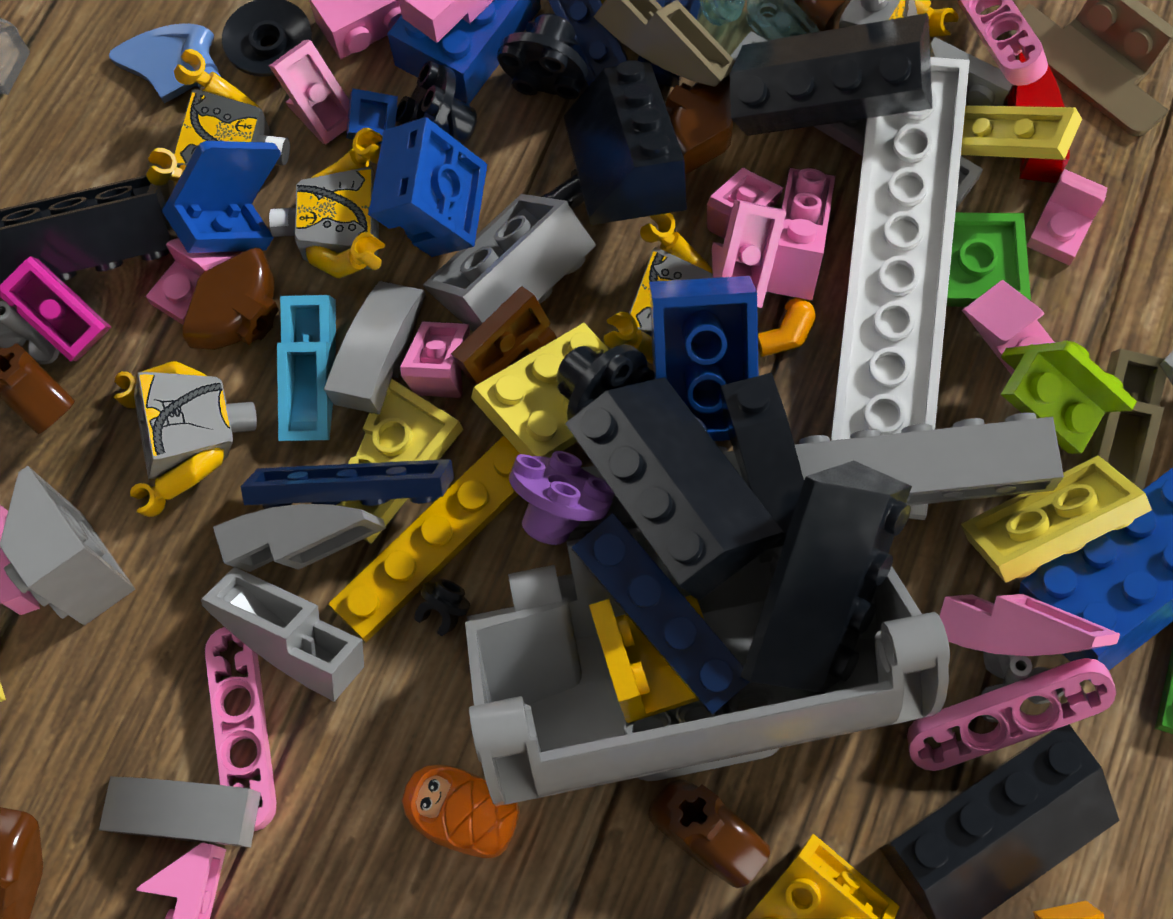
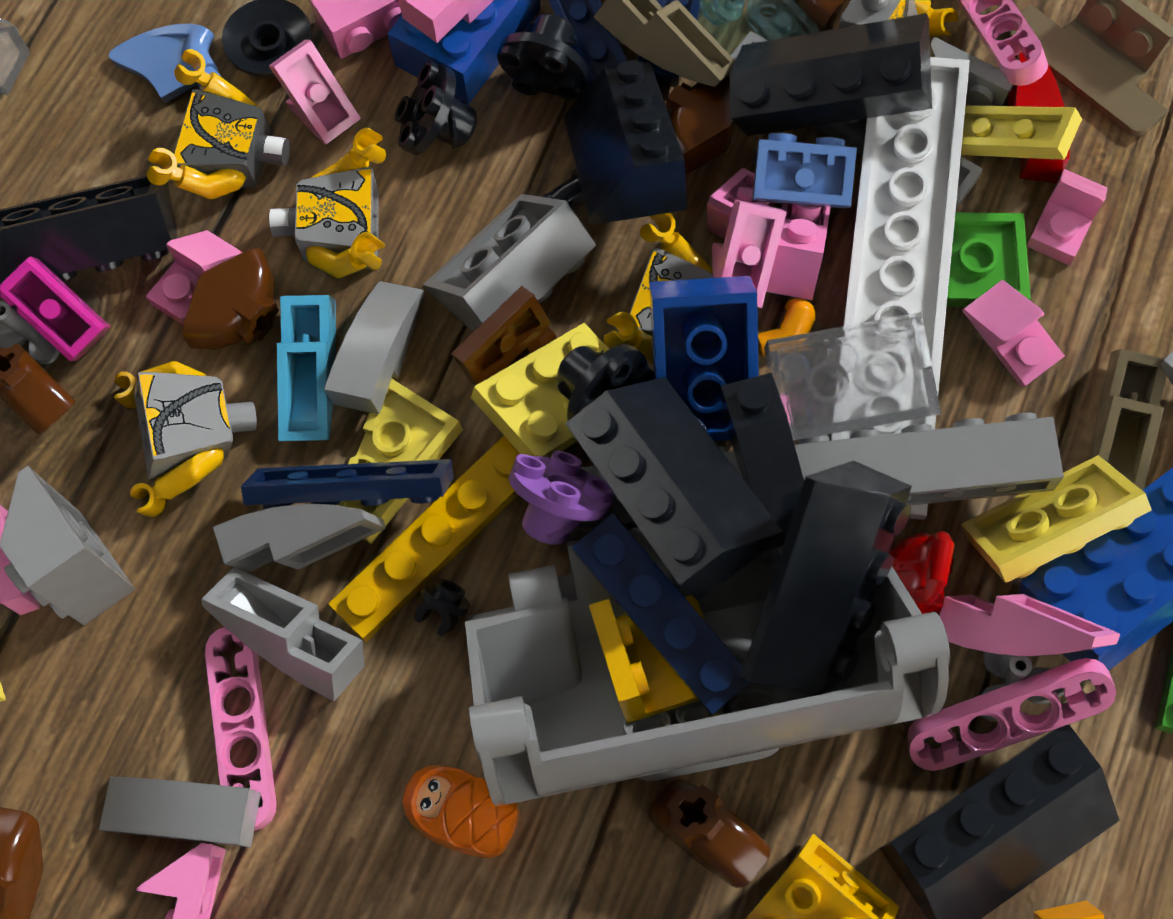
(215, 197): blue bracket -> none
(370, 111): blue plate -> none
(428, 187): blue piece -> none
(429, 363): bright pink slope -> none
(804, 171): none -> medium blue bracket
(854, 376): none -> clear slope
(924, 567): none -> red piece
(1065, 385): lime bracket -> none

